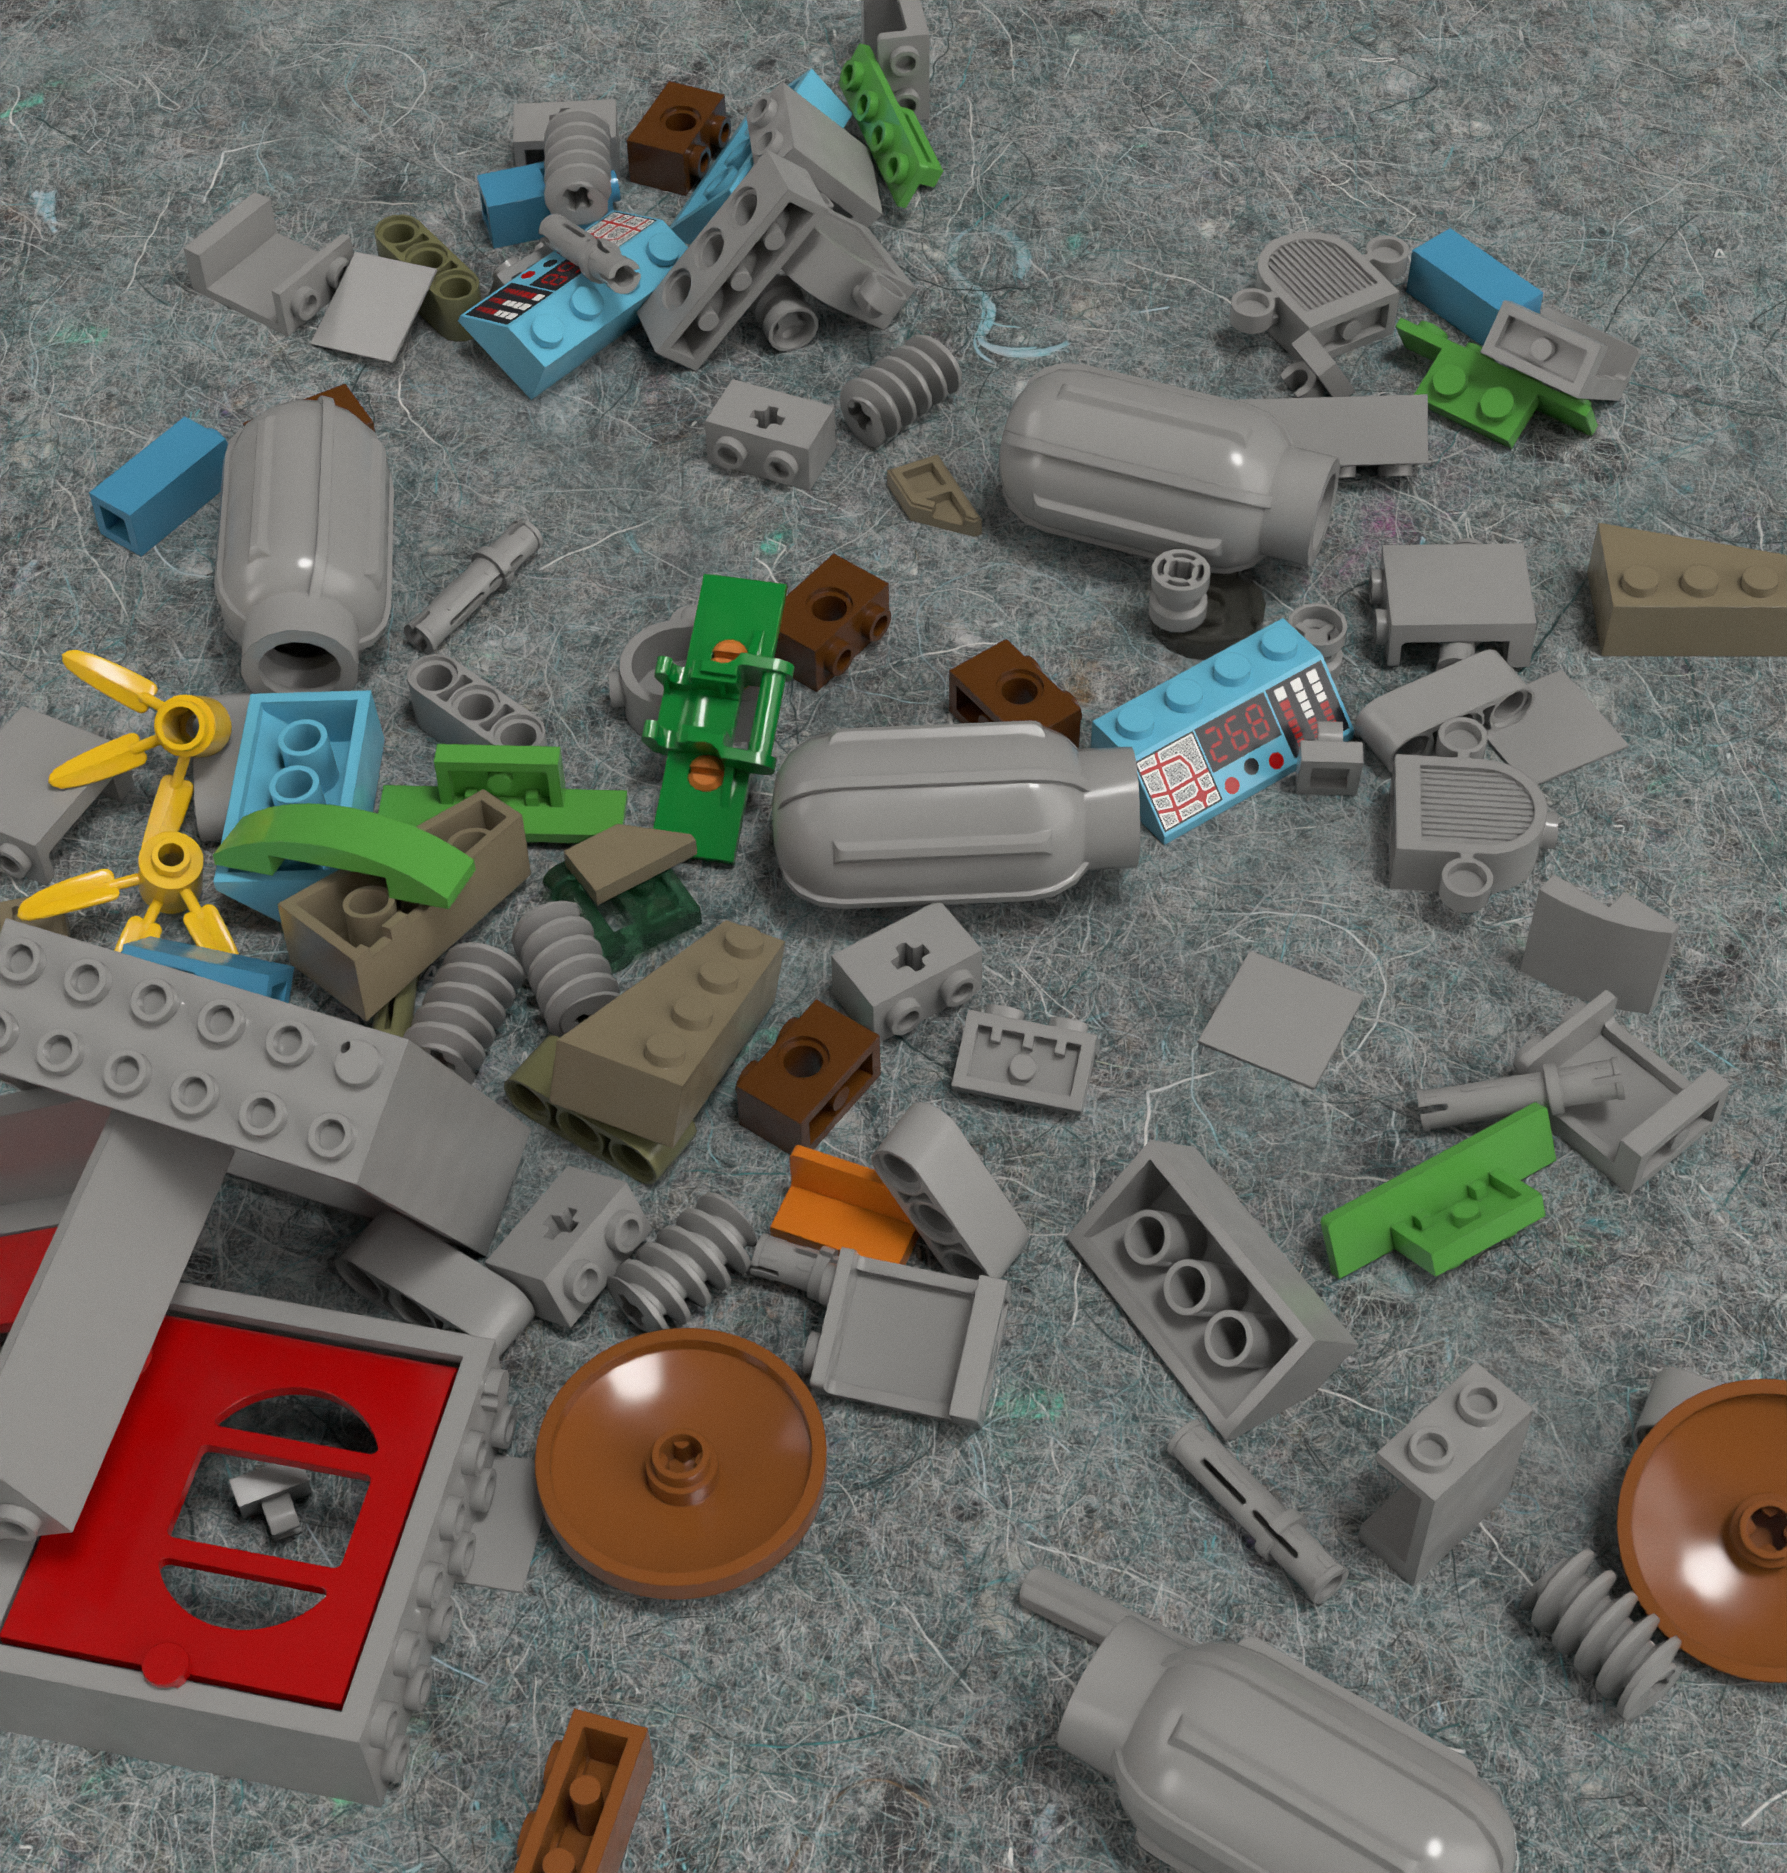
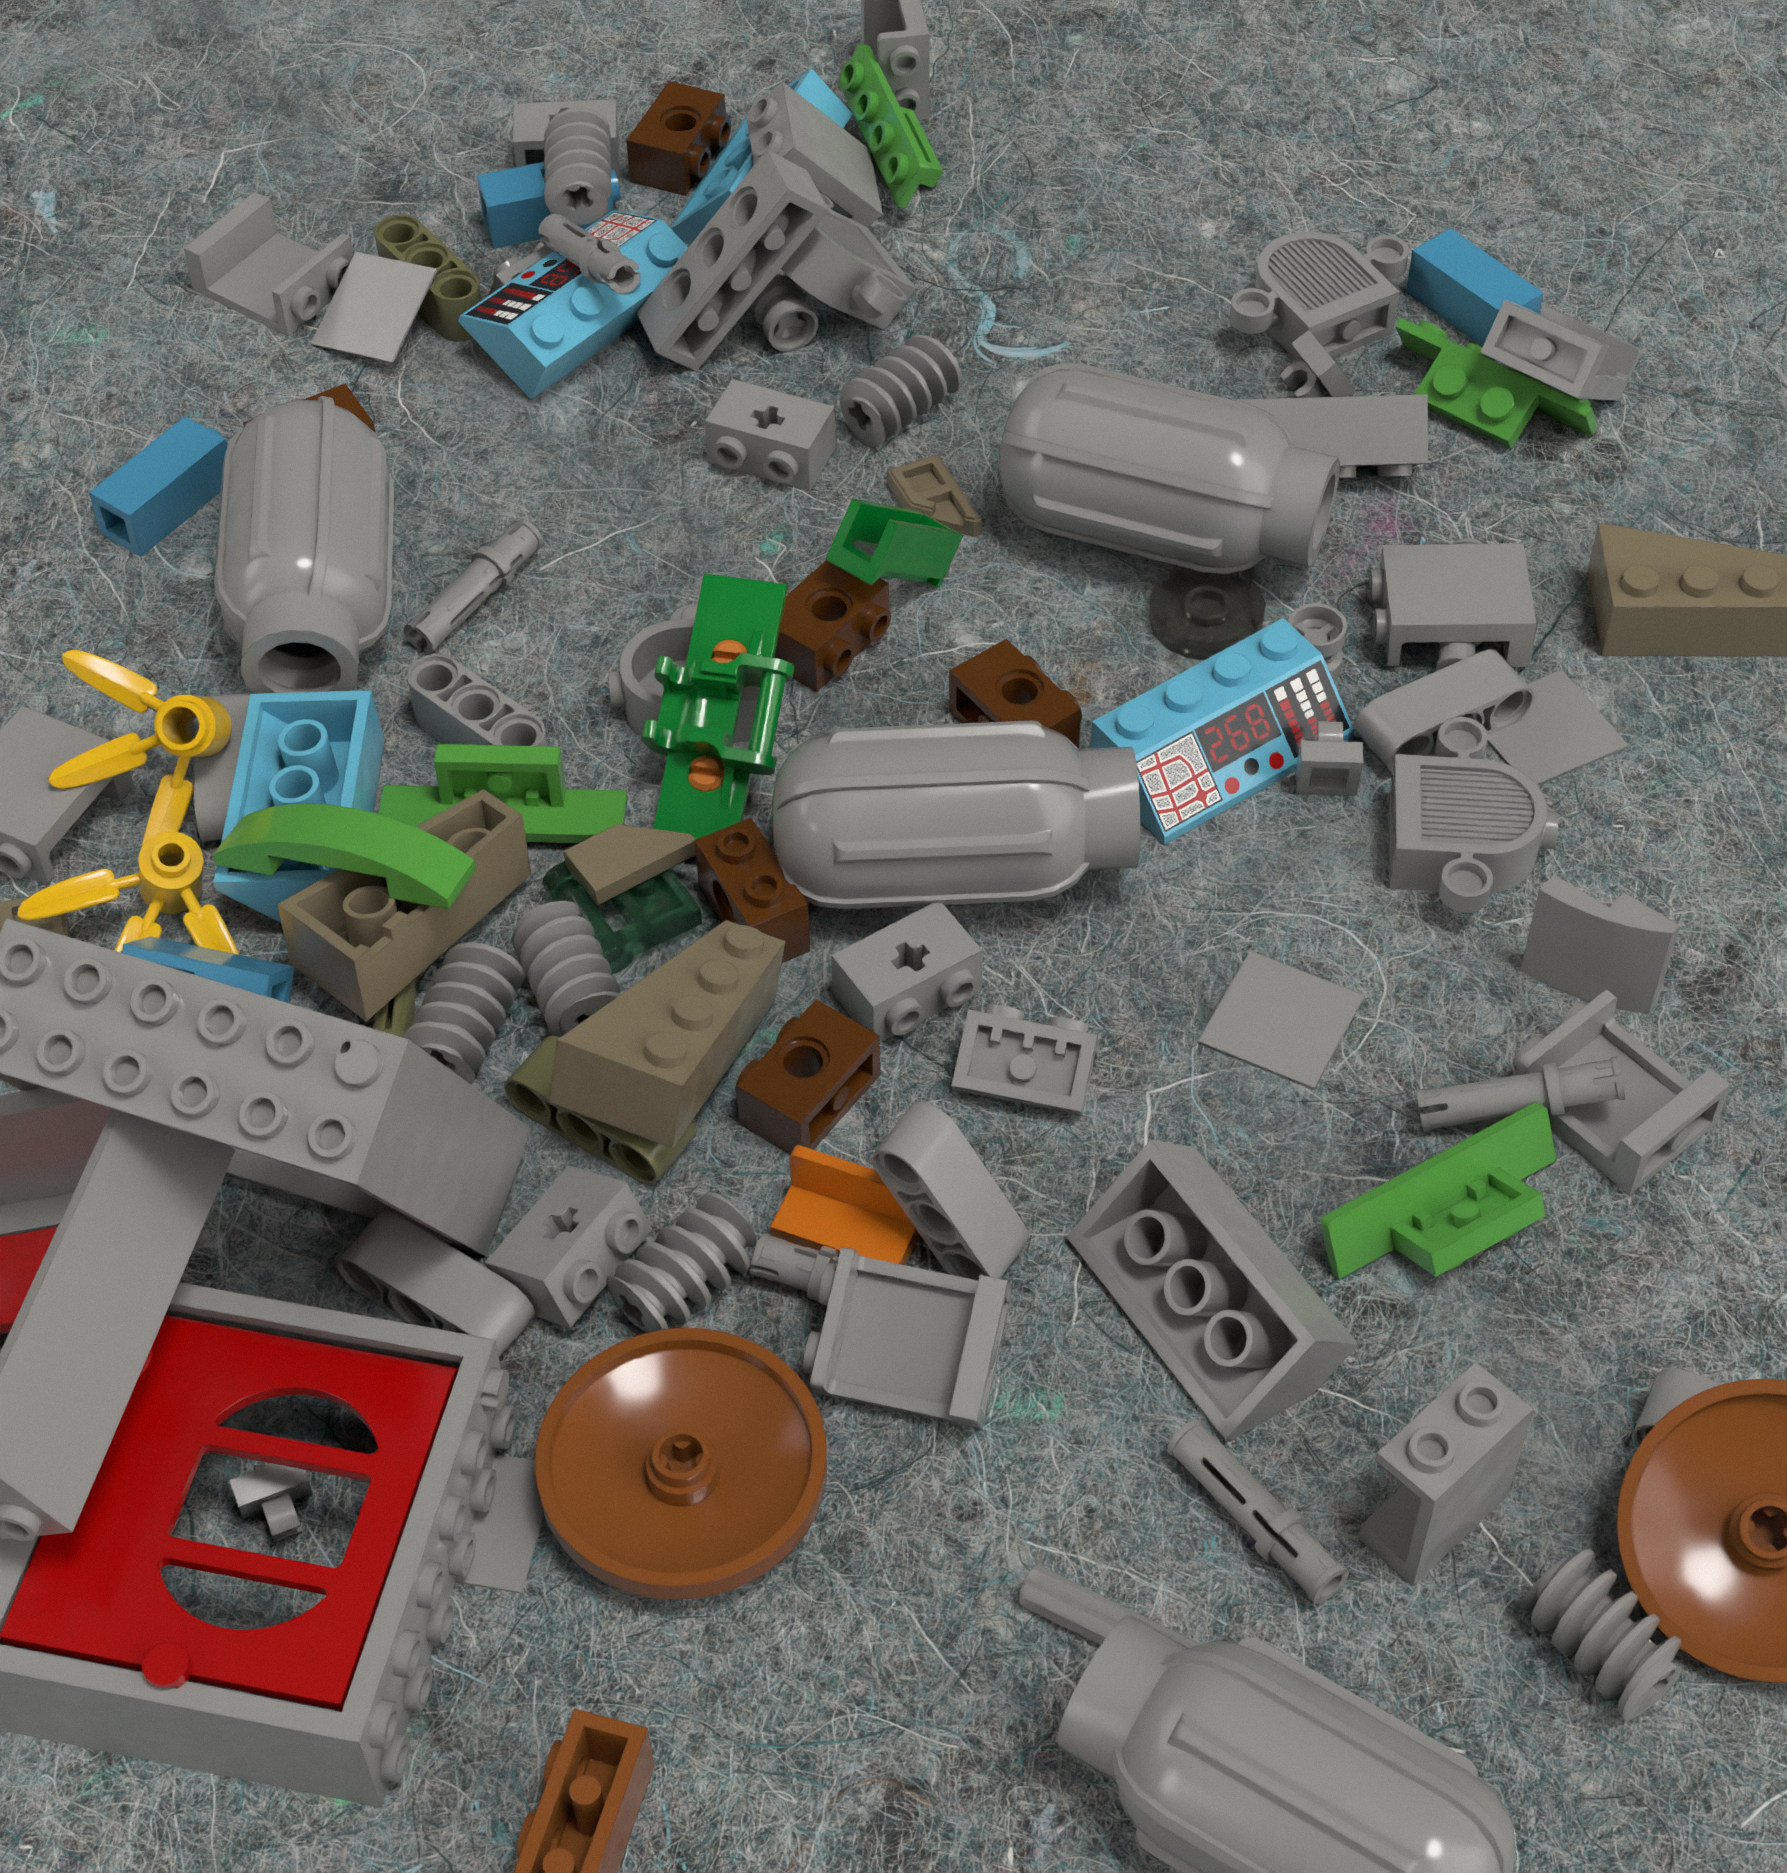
(749, 888): none -> reddish brown brick
(892, 543): none -> green window
(1179, 590): light grey wheel -> none

